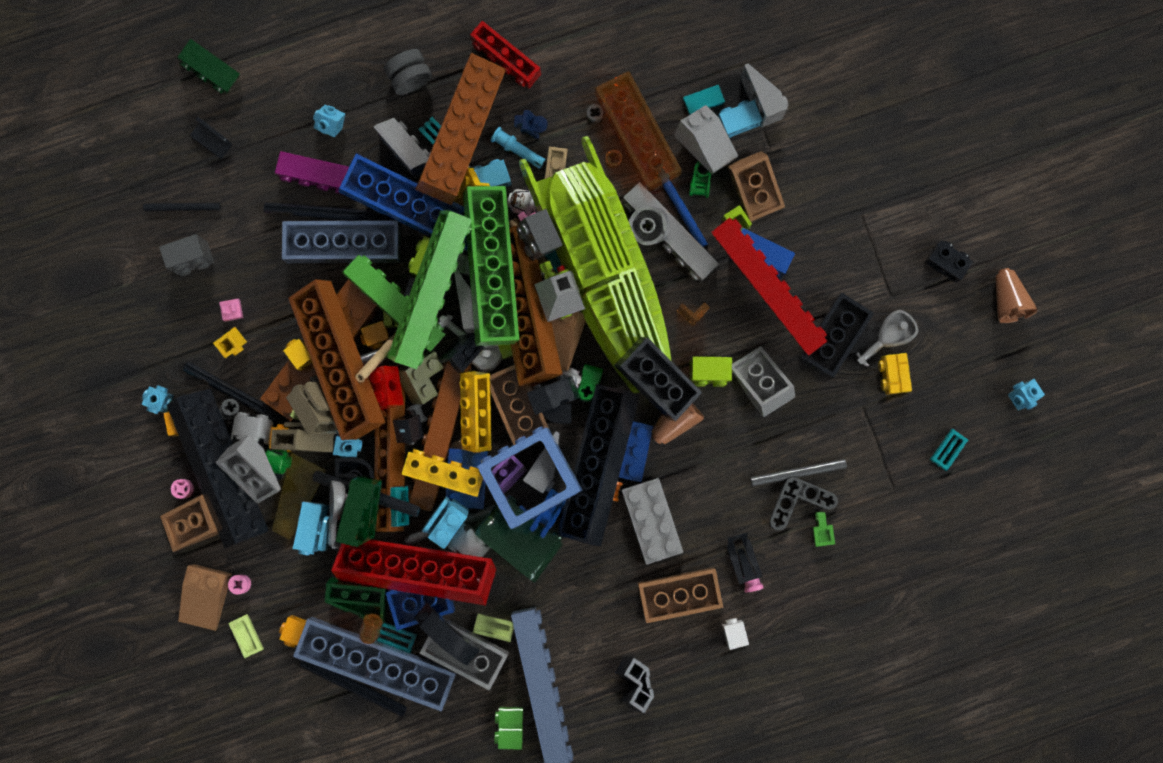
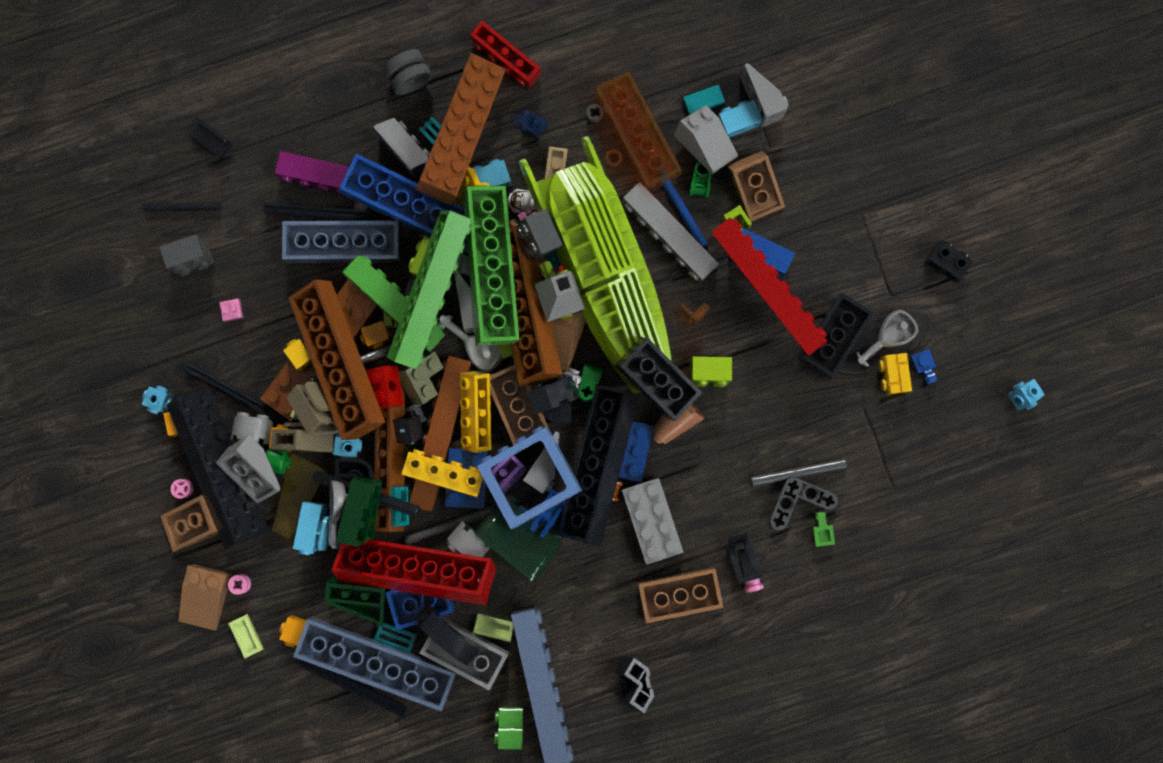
(208, 67): dark green wedge -> none
(230, 343): yellow brick -> none
(232, 405): dark grey bush -> none
(329, 120): medium azure brick -> none
(370, 628): clear orange brick -> none
(374, 361): tan piece -> none
(445, 521): medium azure brick -> none
(461, 352): black panel -> none
(510, 143): medium azure pin -> none
(654, 215): light grey brick -> none
(735, 633): white brick -> none
(763, 381): light grey slope -> none
(923, 363): none -> blue plate
(939, 463): teal tile -> none
(1012, 297): nougat cone -> none

